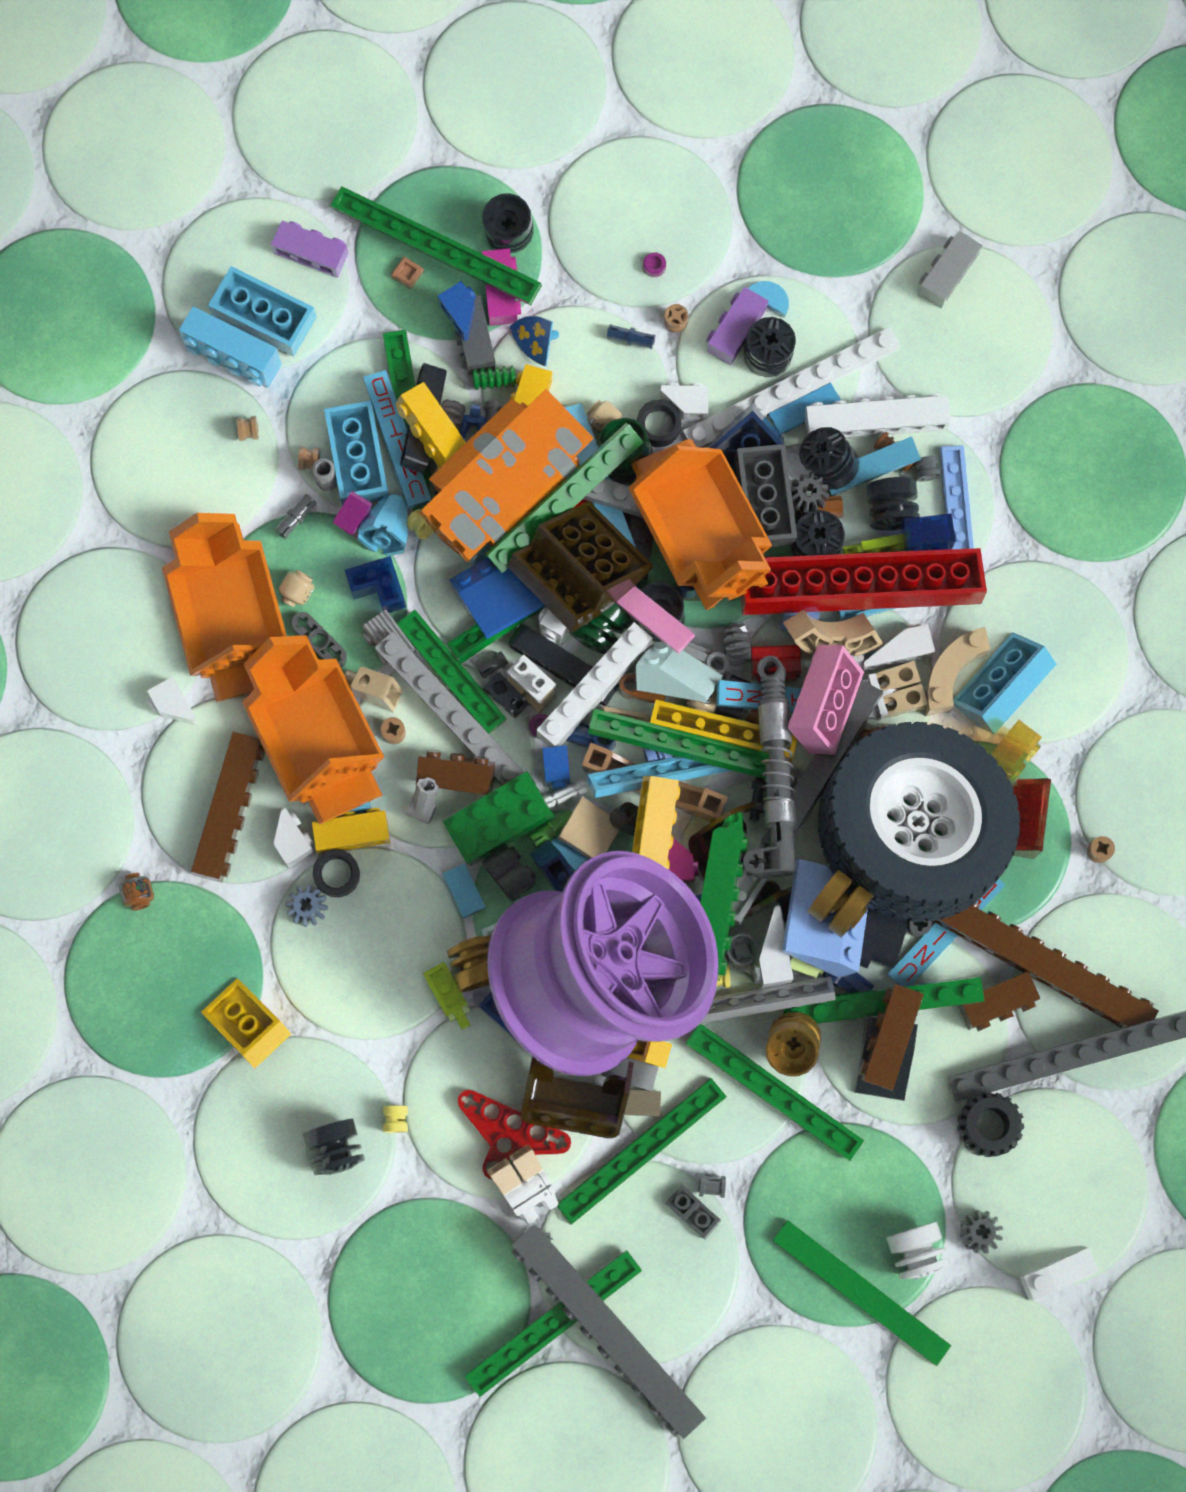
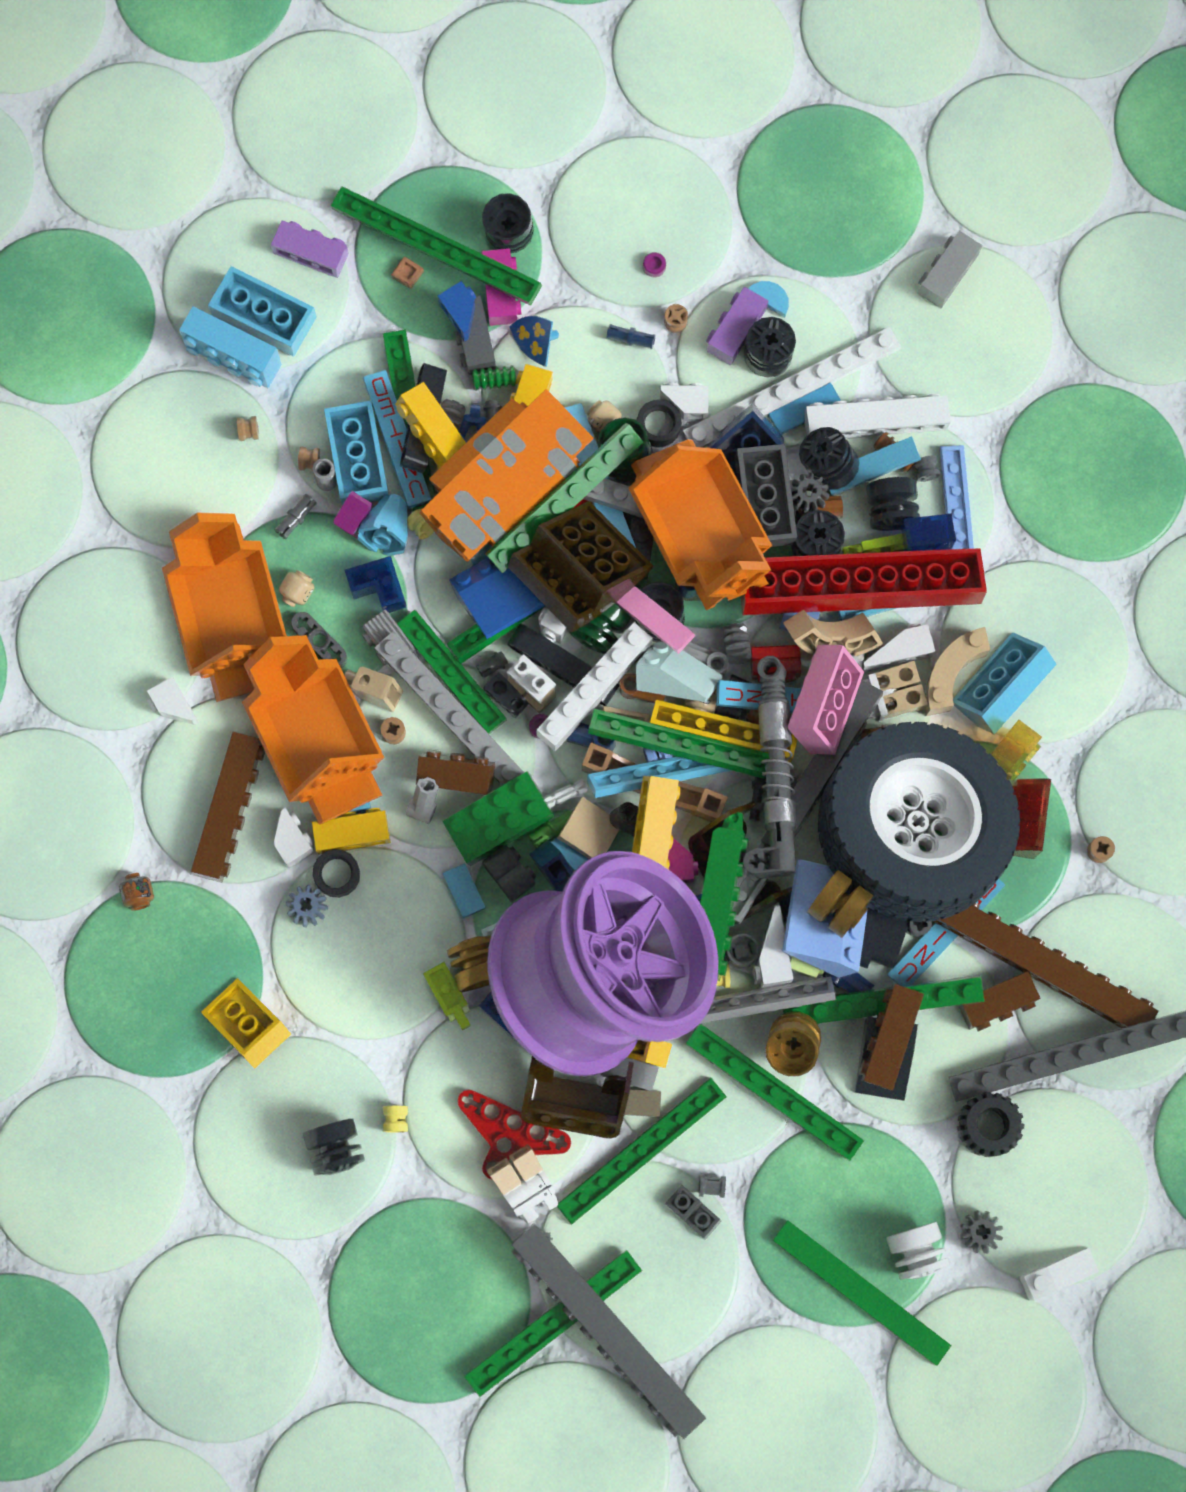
(556, 766): blue slope -> none

